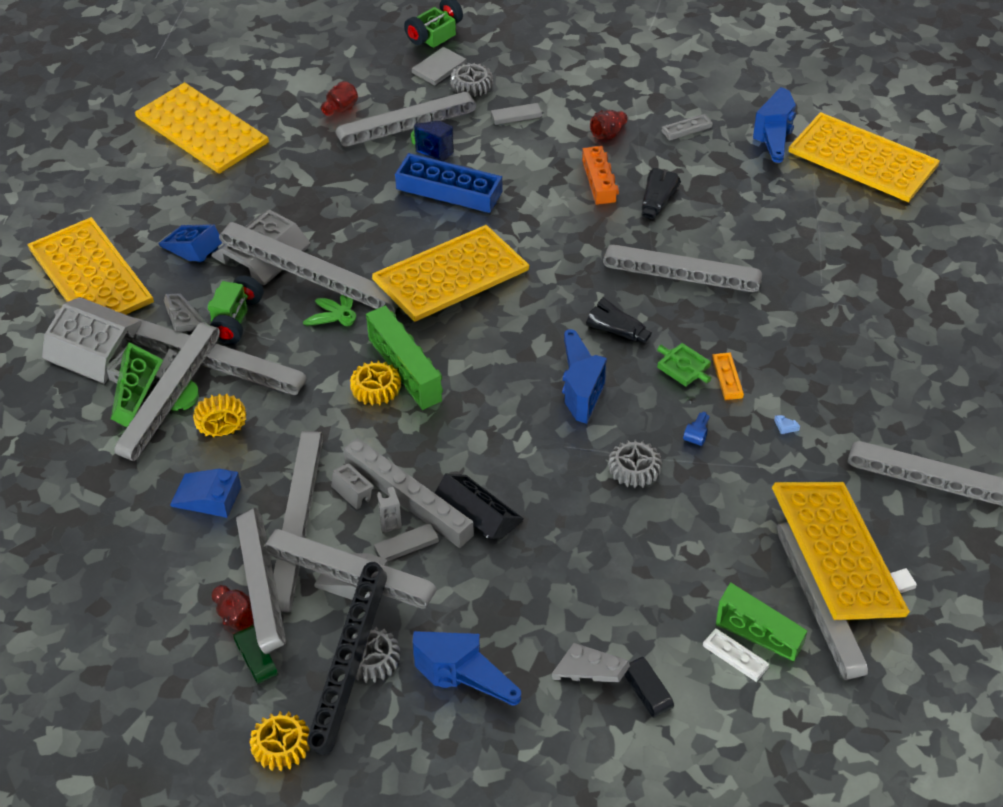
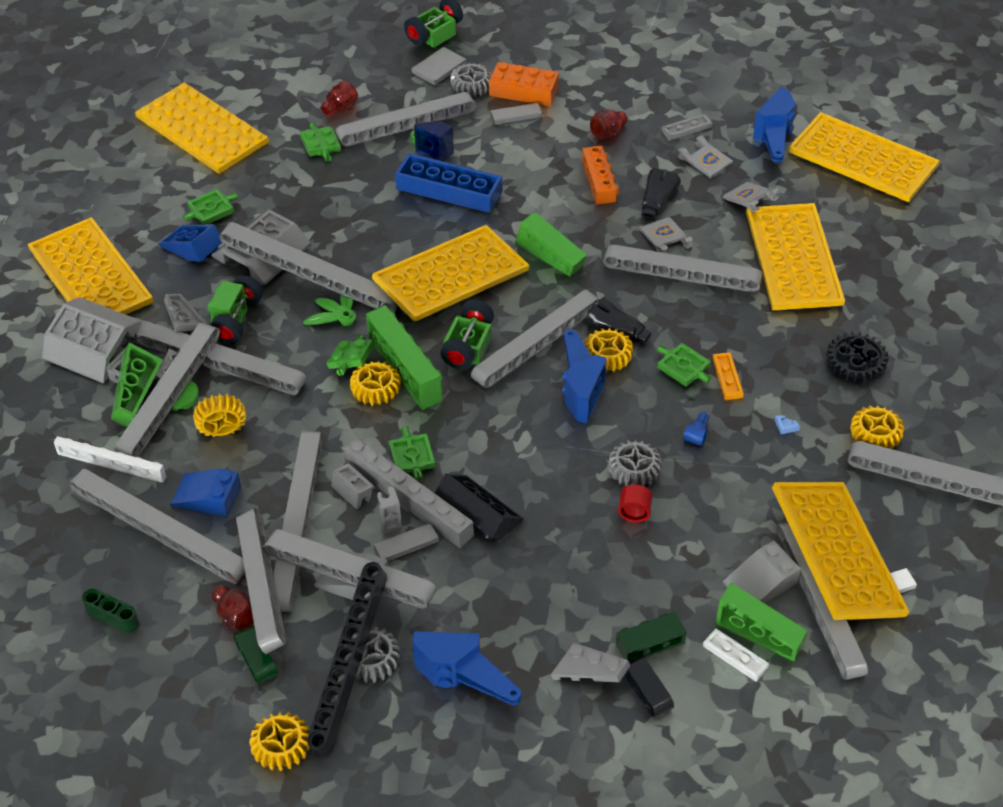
(110, 459): none -> white plate
(110, 610): none -> dark green beam
(159, 526): none -> light grey beam
(210, 207): none -> bright green plate
(320, 141): none -> bright green plate
(350, 354): none -> bright green plate
(412, 453): none -> bright green plate
(468, 335): none -> brick
(524, 84): none -> orange brick
(534, 339): none -> light grey beam
(549, 245): none -> bright green wedge
(608, 346): none -> yellow gear
(635, 503): none -> red piece
(651, 637): none -> dark green brick
(664, 233): none -> light grey flag
(706, 159): none -> light grey flag
(749, 194): none -> light grey flag
(765, 573): none -> light grey slope
(794, 257): none -> yellow plate
(860, 350): none -> black gear
(877, 427): none -> yellow gear

